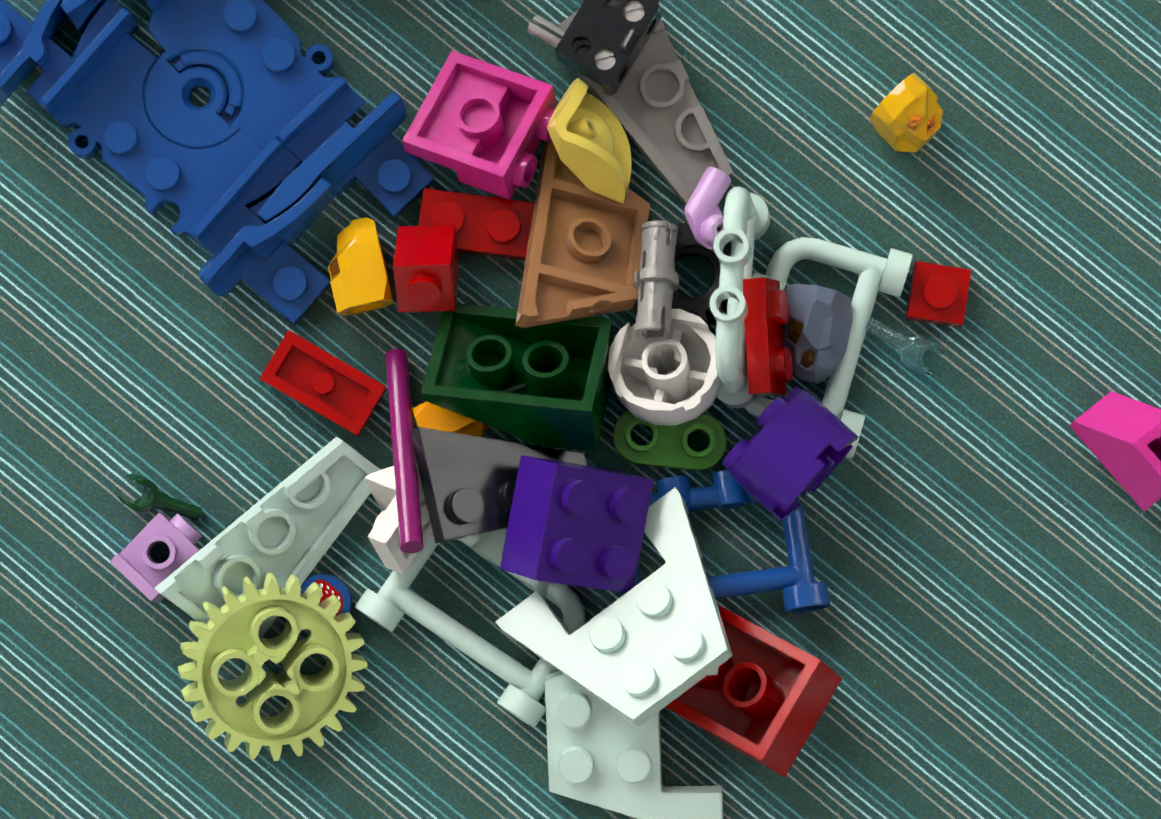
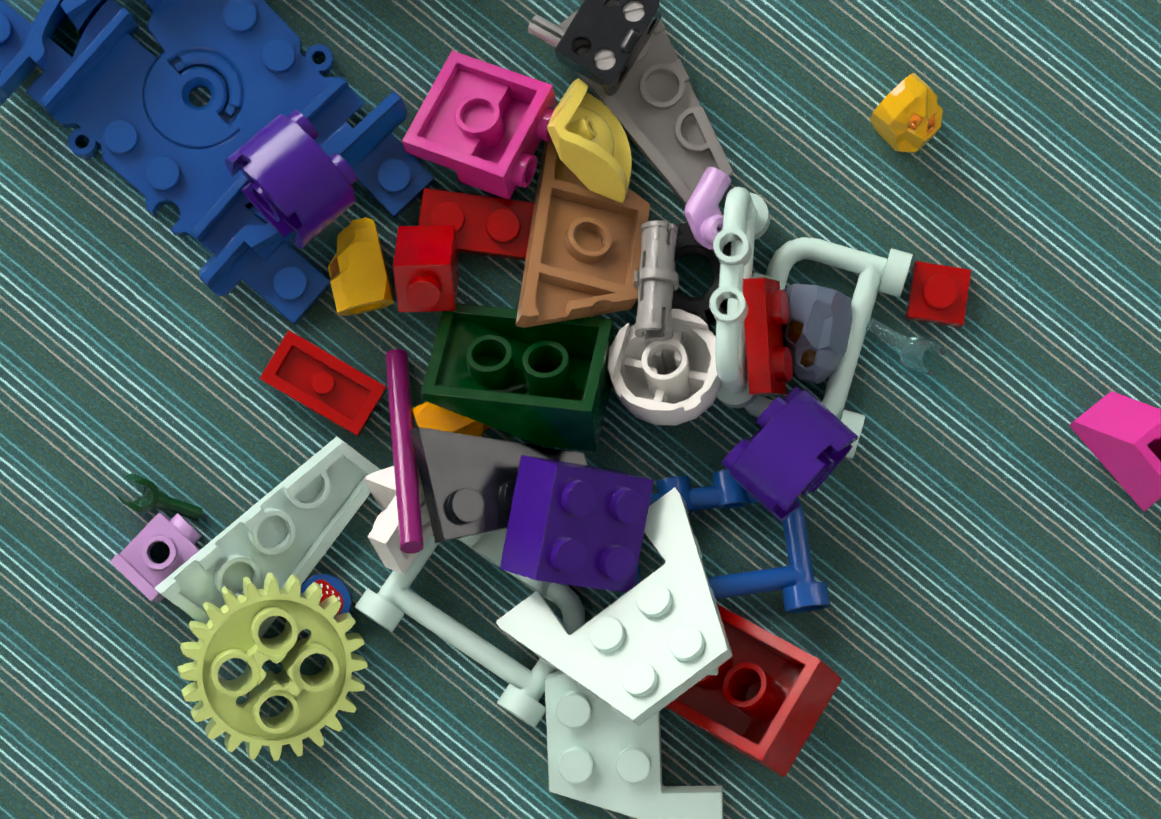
(293, 178): none -> dark purple brick
(670, 444): bright green plate -> none

